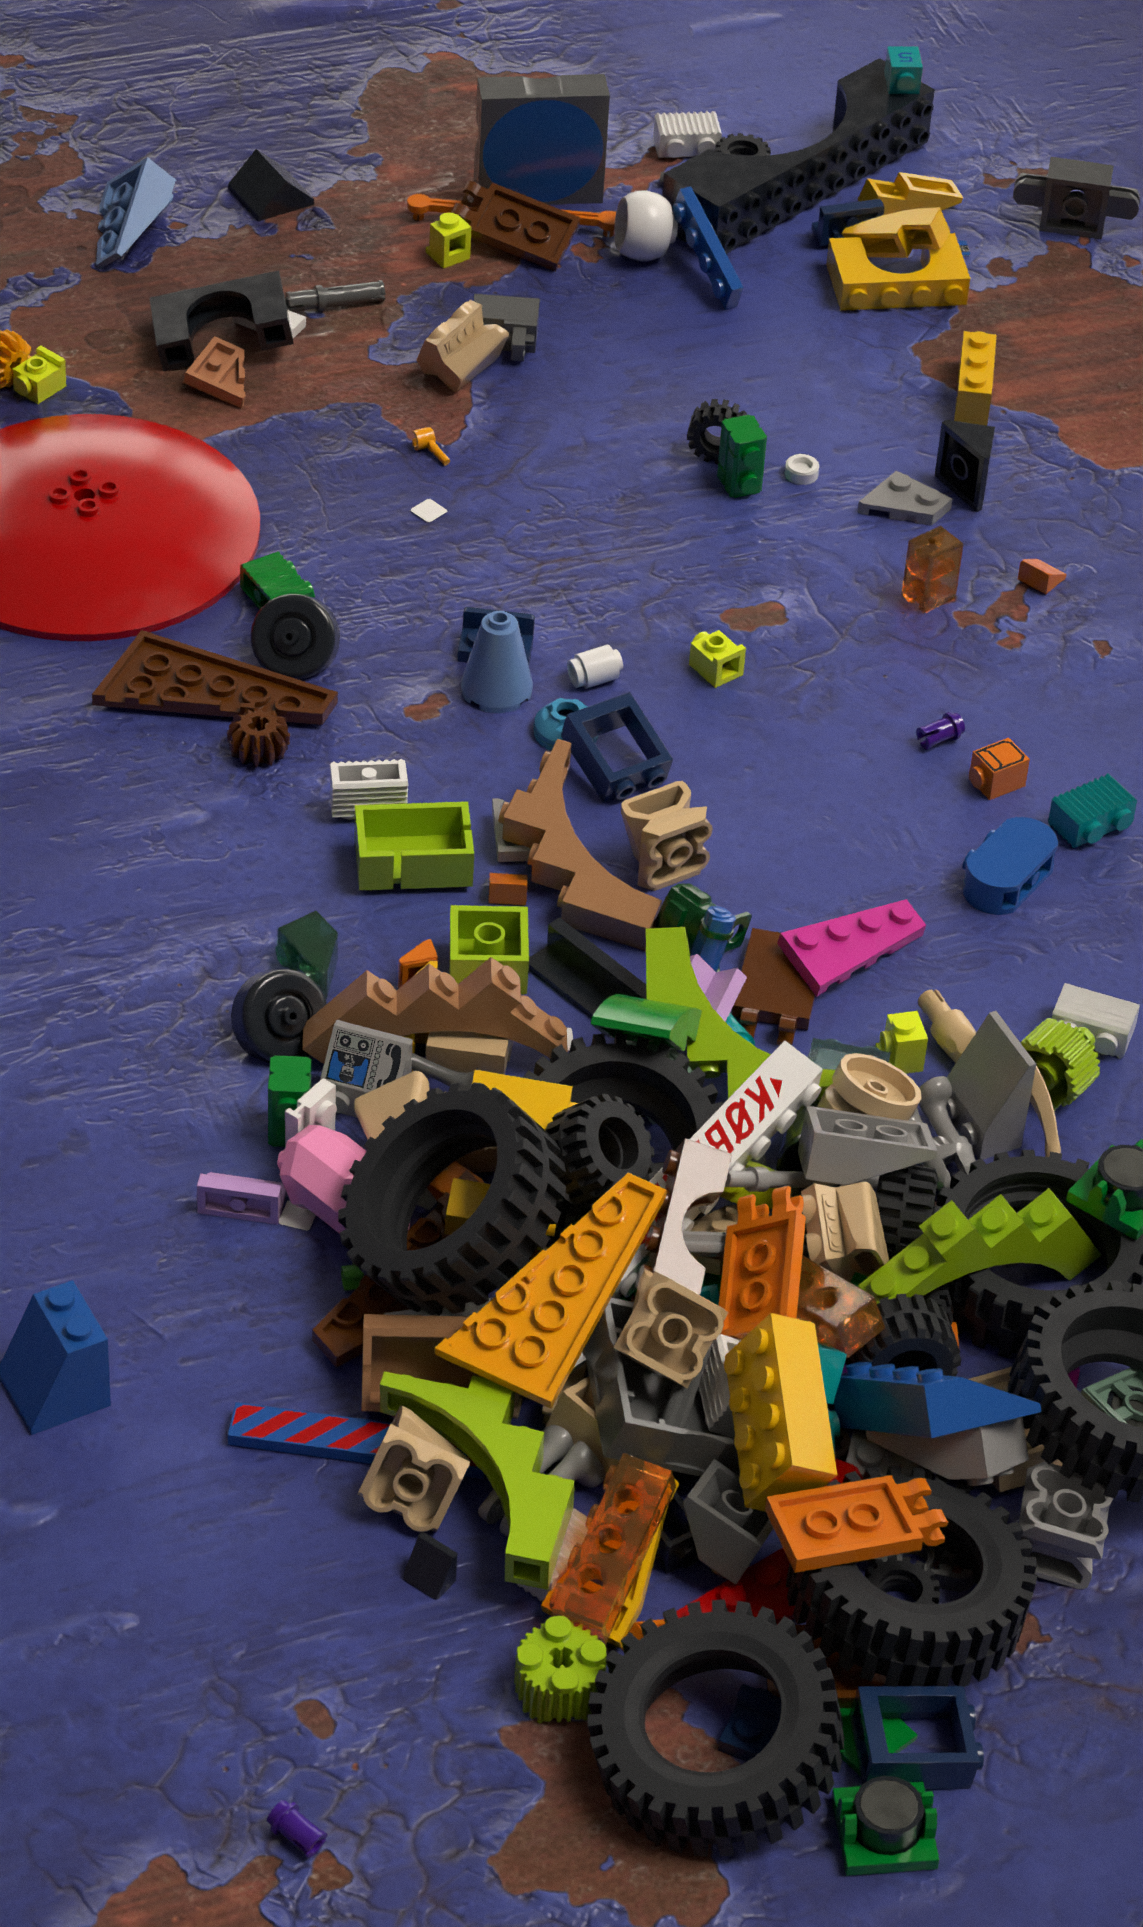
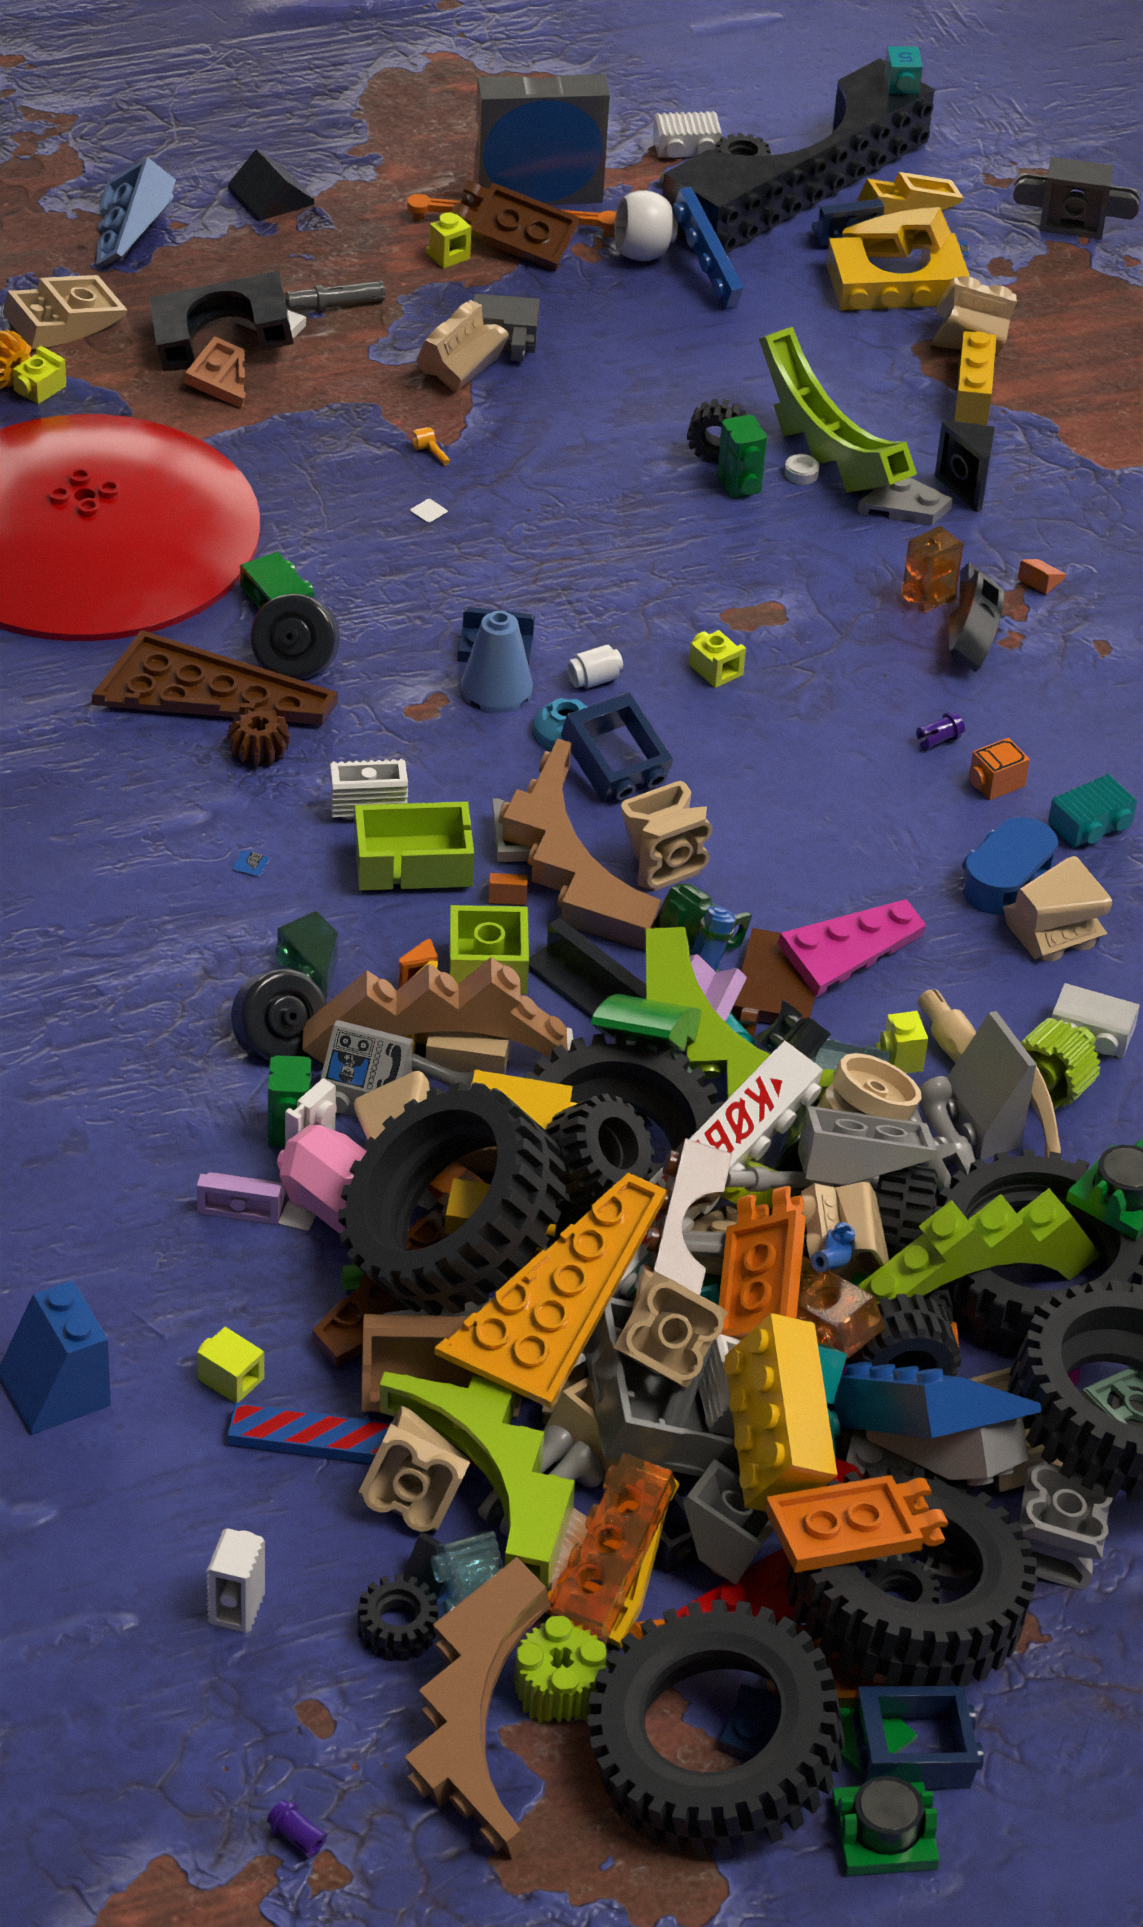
(62, 310): none -> tan slope
(230, 1364): none -> neon yellow brick
(236, 1580): none -> white brick
(250, 863): none -> blue sticker
(401, 1597): none -> black tyre
(466, 1565): none -> clear light blue brick
(475, 1644): none -> medium nougat arch
(799, 1032): none -> black piece
(831, 435): none -> lime arch
(836, 1249): none -> blue arm
(973, 308): none -> tan piece
(976, 618): none -> black slope
(1059, 911): none -> tan piece

